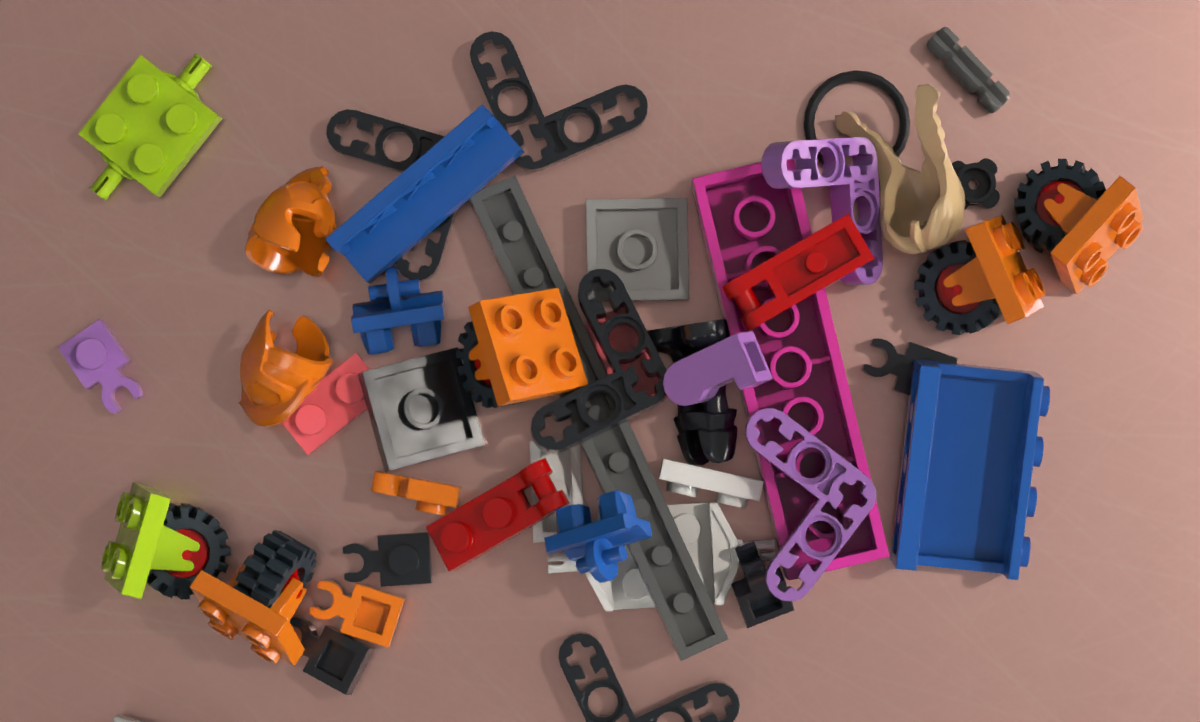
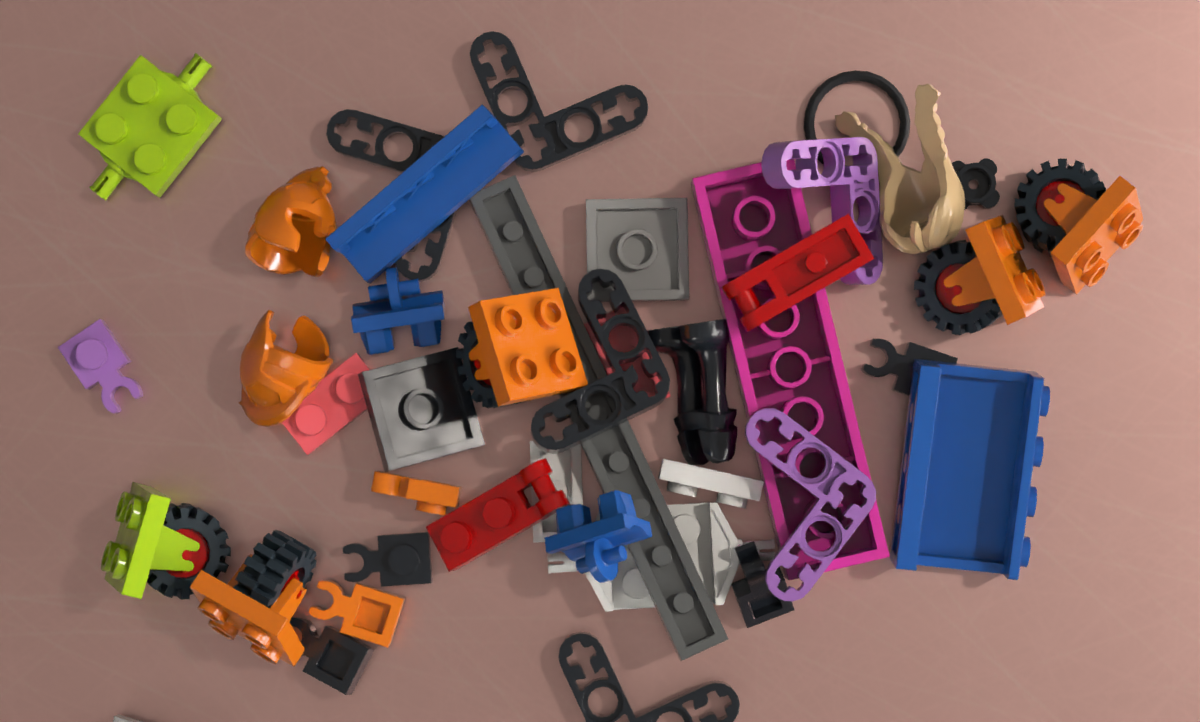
(704, 372): medium lavender leg -> none
(968, 69): dark grey axle -> none

